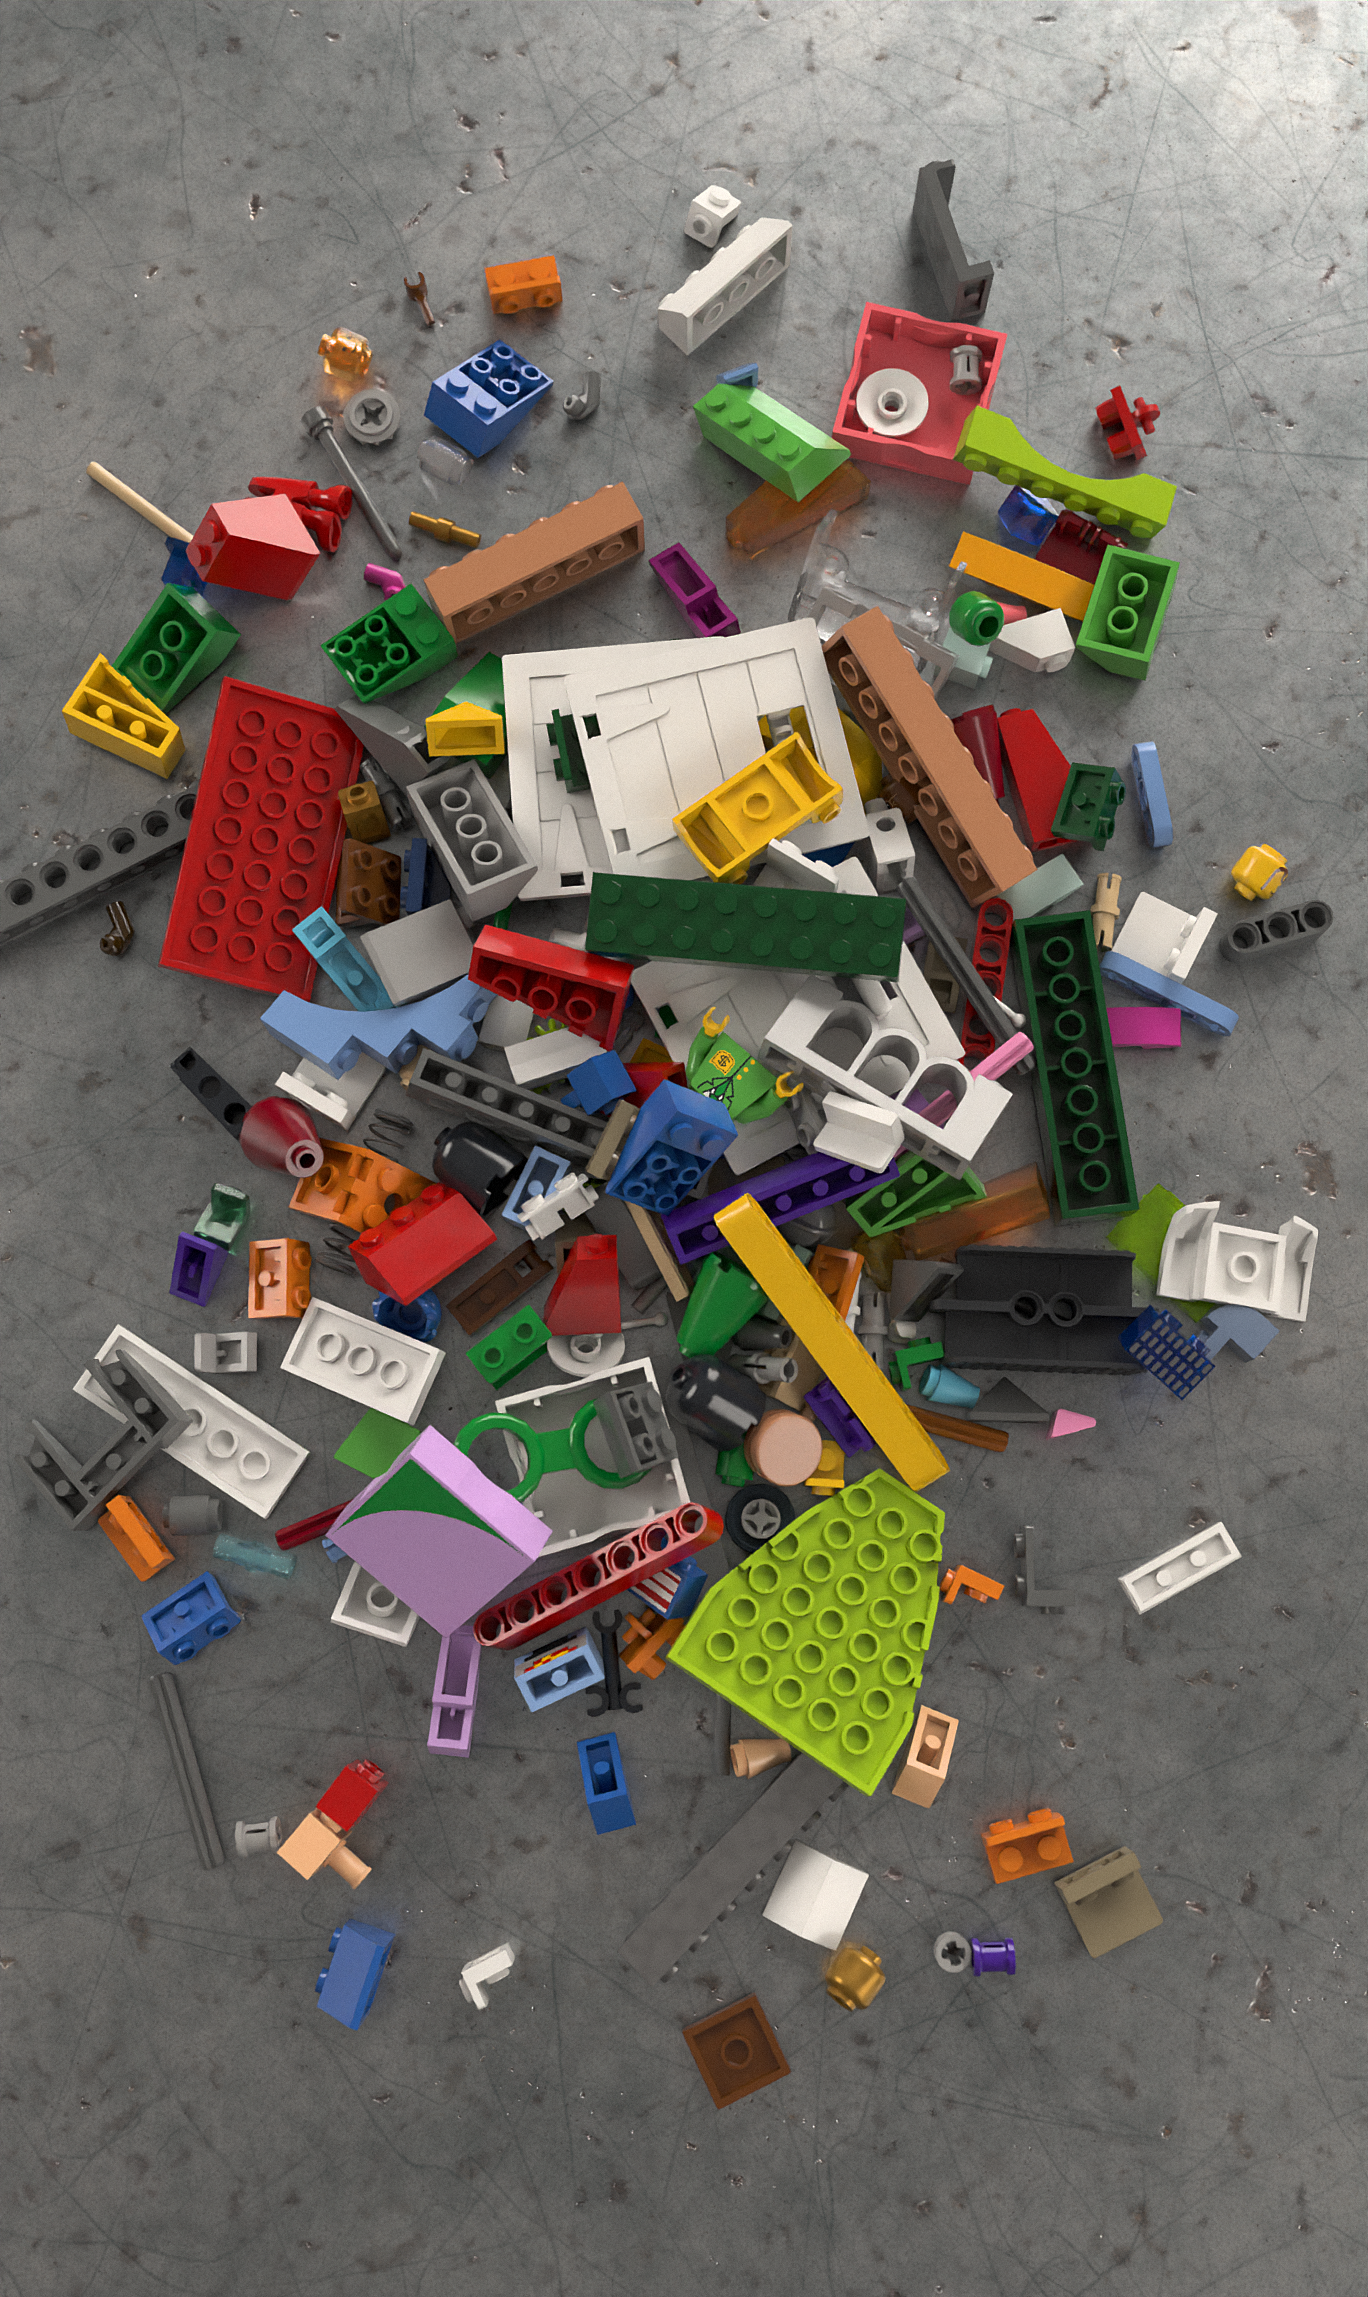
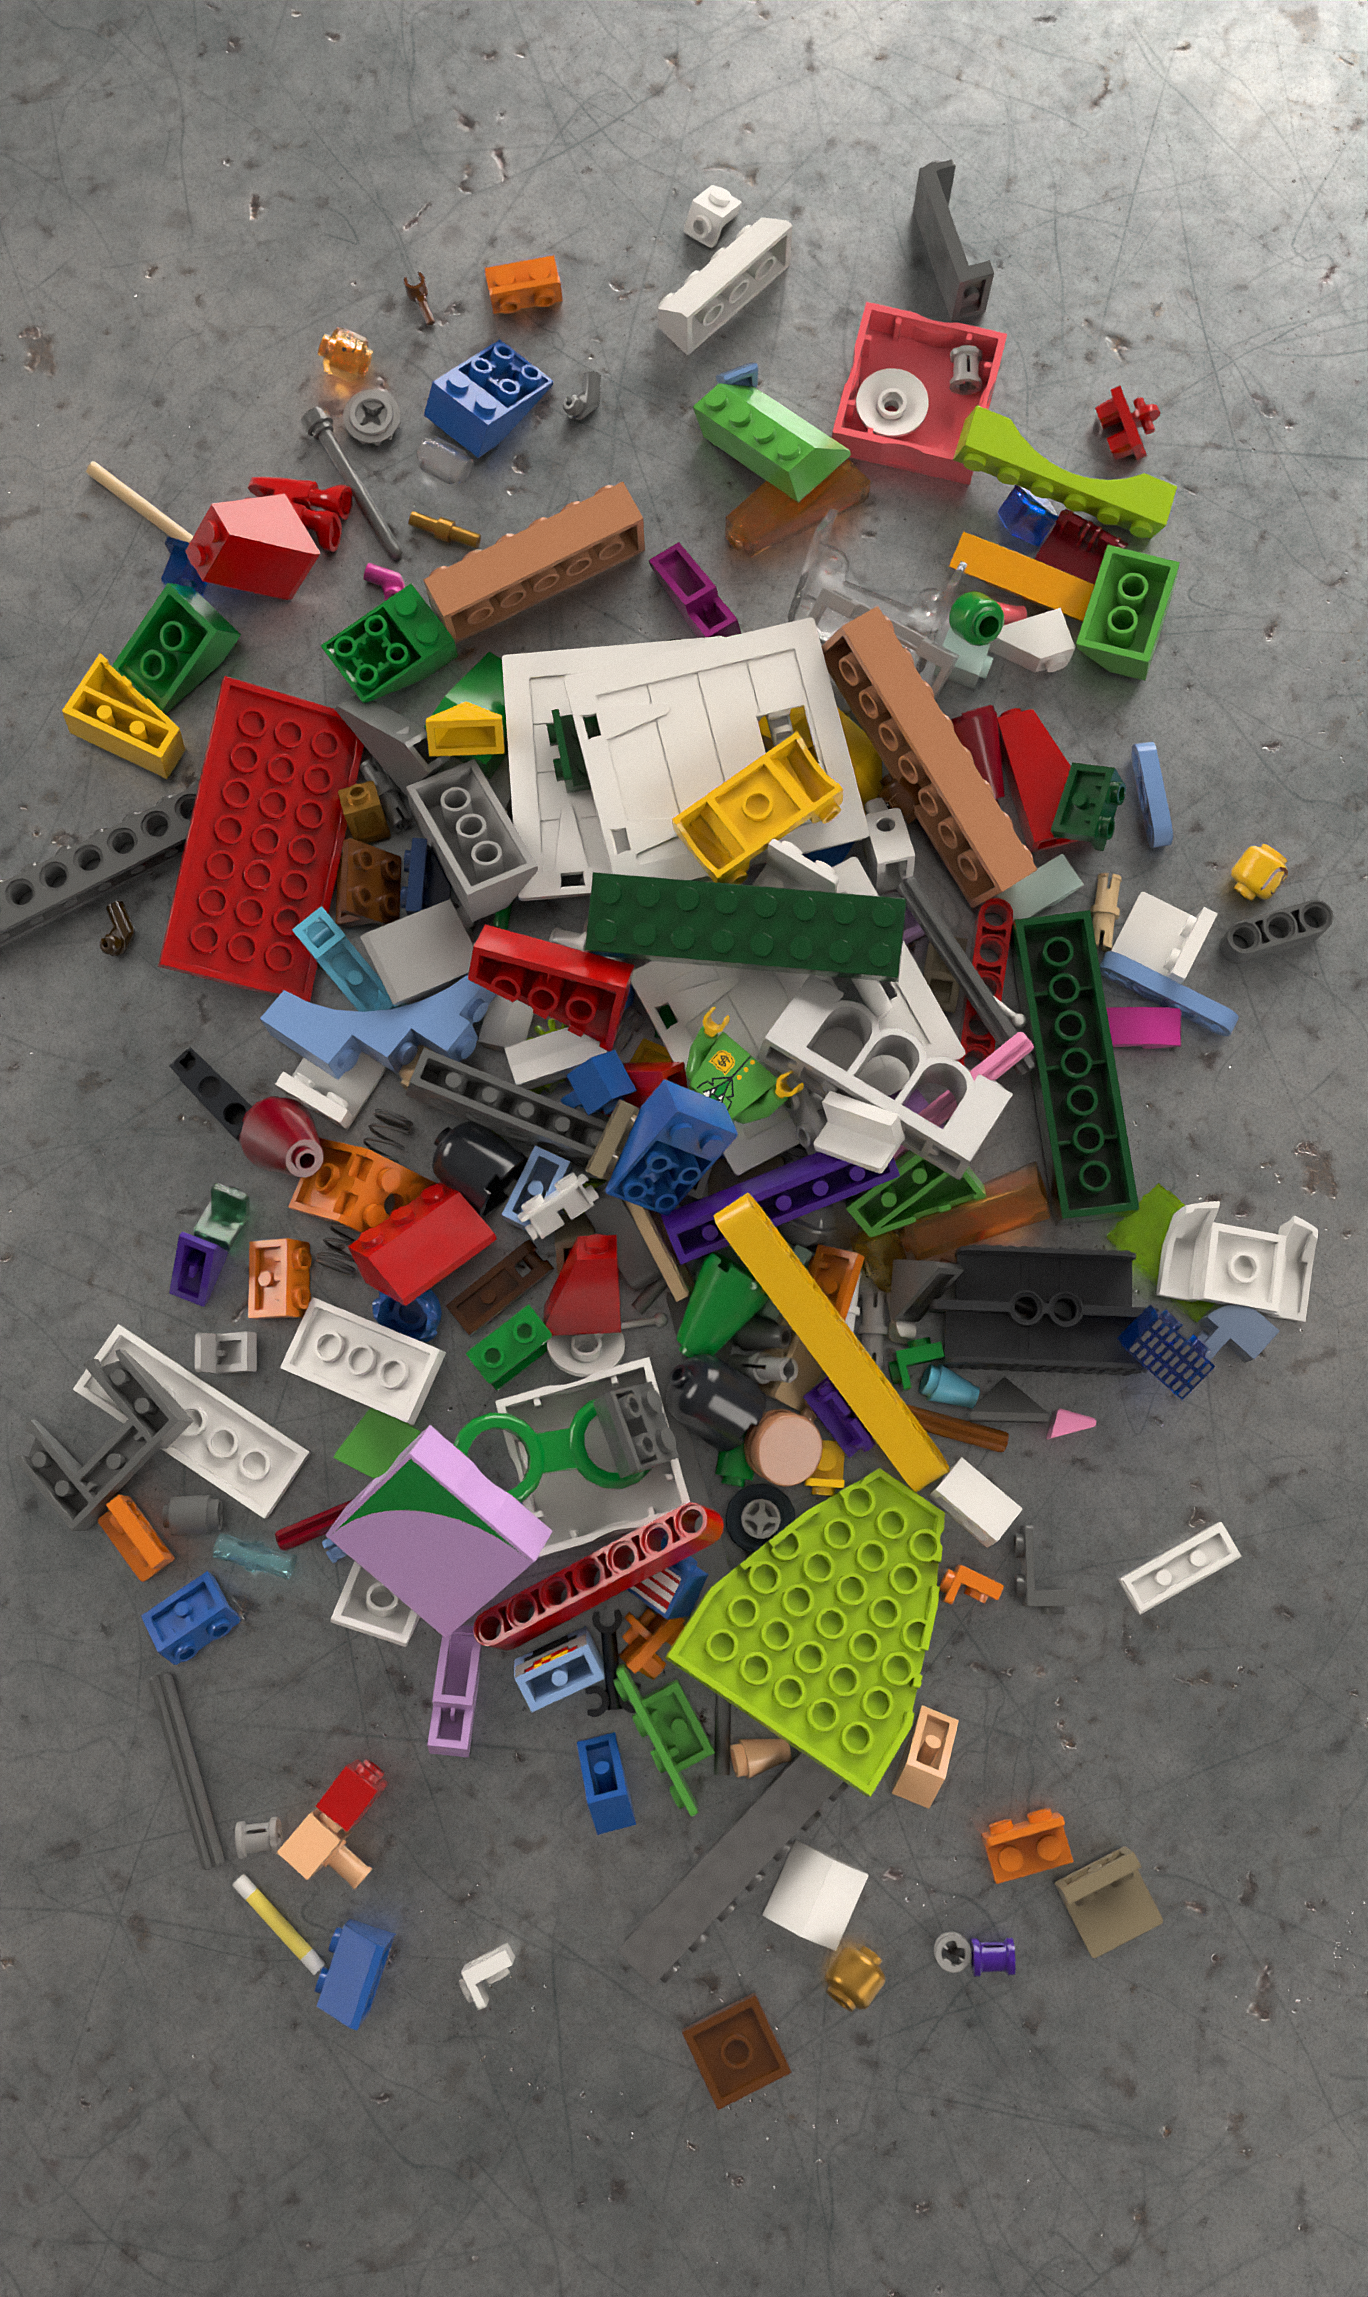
(278, 1924): none -> light yellow bar
(673, 1730): none -> bright green bracket
(975, 1503): none -> white hinge

